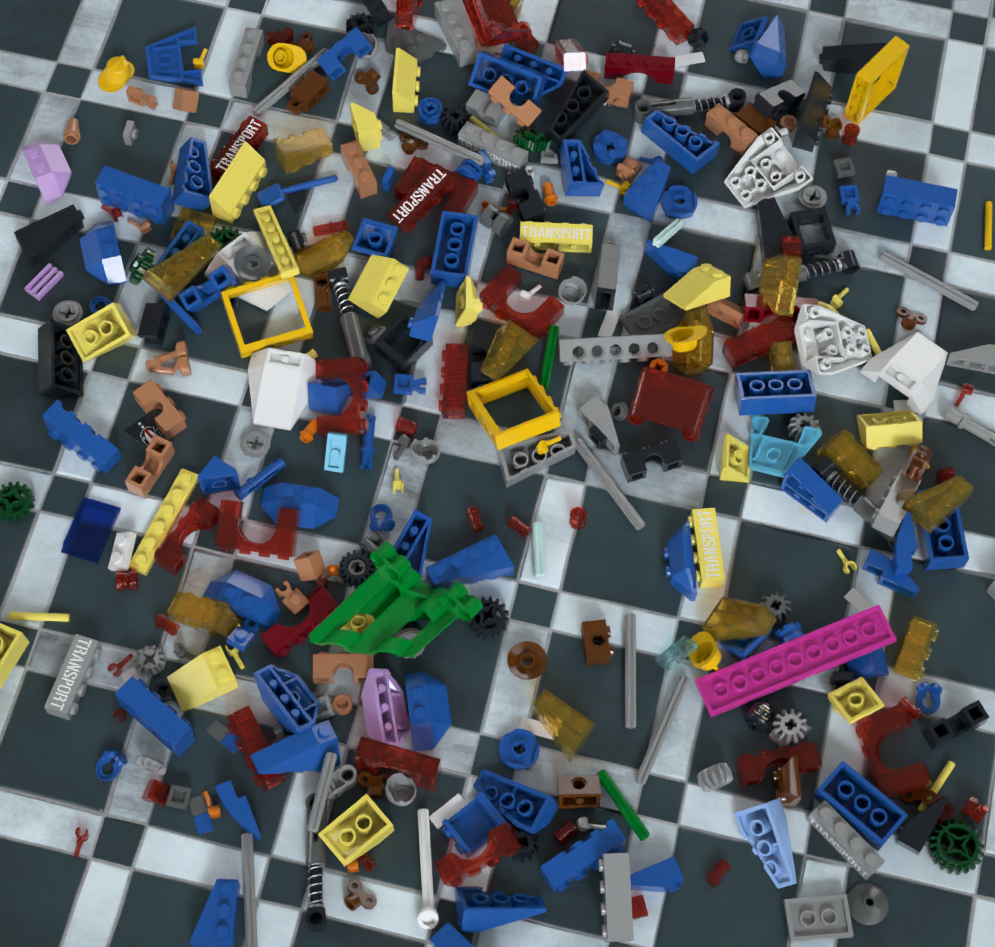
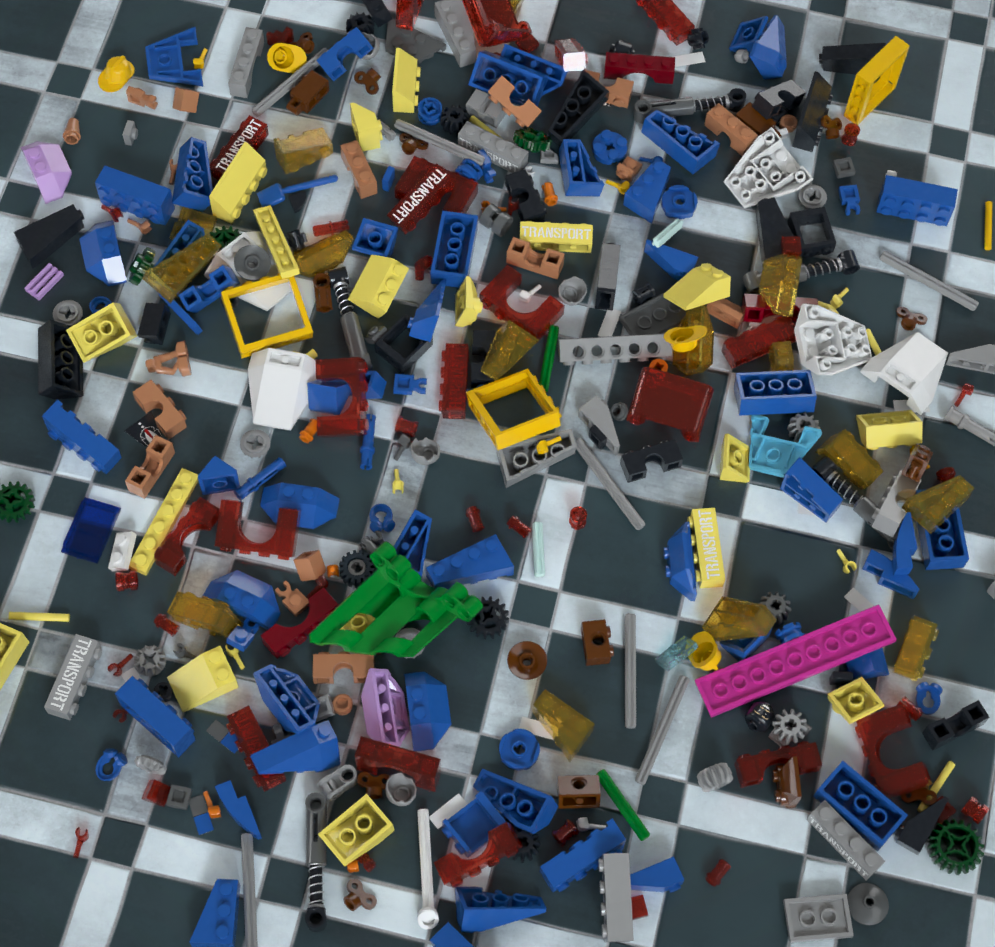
(321, 792): light grey axle -> none
(336, 452): medium azure plate -> none
(768, 834): light blue wedge -> none

